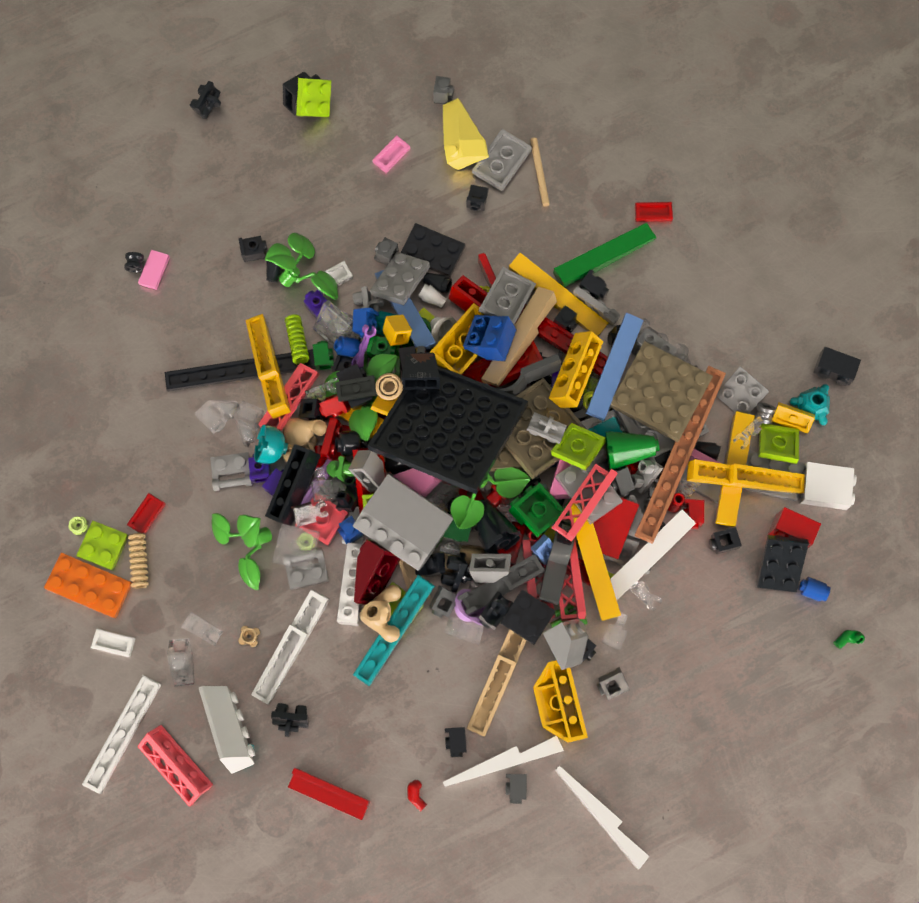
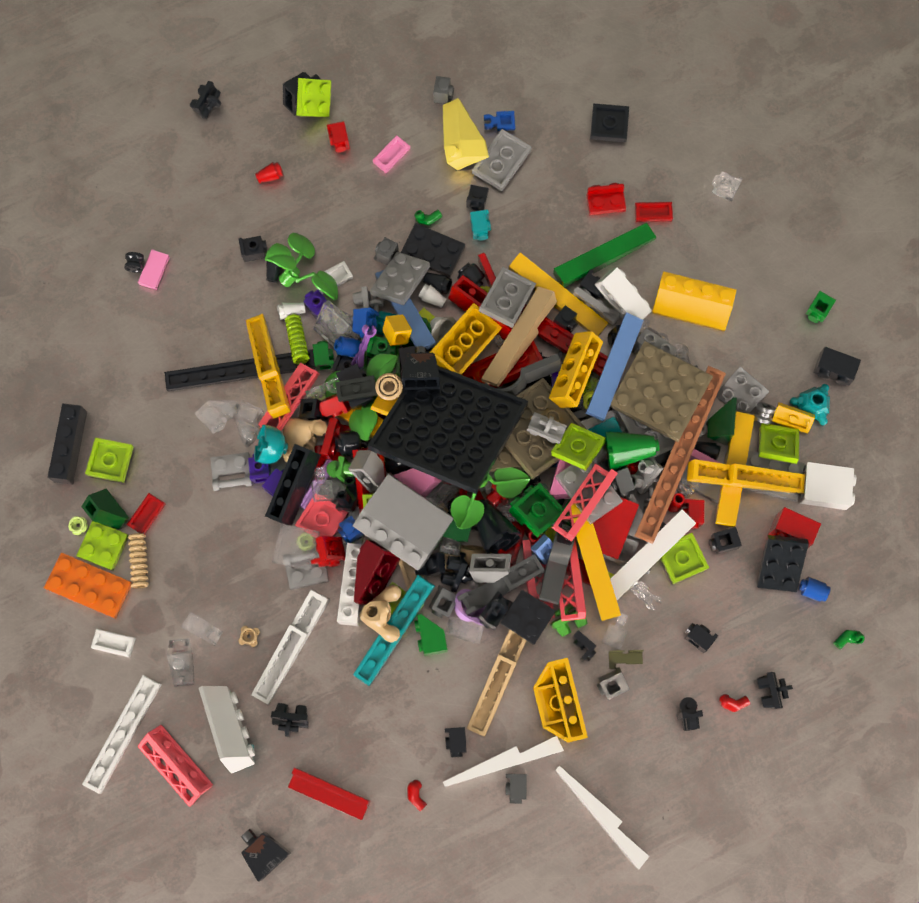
(67, 444): none -> black brick
(105, 509): none -> dark green slope
(109, 460): none -> lime plate
(251, 534): bright green plant -> none
(262, 853): none -> torso
(269, 173): none -> red cone
(286, 309): none -> white cone
(306, 513): clear smoke plate -> none
(330, 551): none -> red bracket
(338, 136): none -> red brick
(425, 219): none -> green arm
(432, 636): none -> green slope
(473, 273): none -> black head
(480, 224): none -> teal brick
(490, 337): blue slope -> none
(503, 120): none -> blue plate
(539, 171): tan bar -> none
(567, 642): light grey slope -> none
(606, 199): none -> red bracket
(609, 122): none -> black plate
(618, 657): none -> olive piece
(622, 294): none -> white brick
(684, 559): none -> lime plate
(689, 715): none -> black hips
(694, 301): none -> yellow slope
(700, 637): none -> black brick
(722, 423): none -> dark green slope
(726, 185): none -> clear brick
(732, 704): none -> red arm
(753, 429): clear plate -> none
(773, 700): none -> black hips
(824, 304): none -> green brick

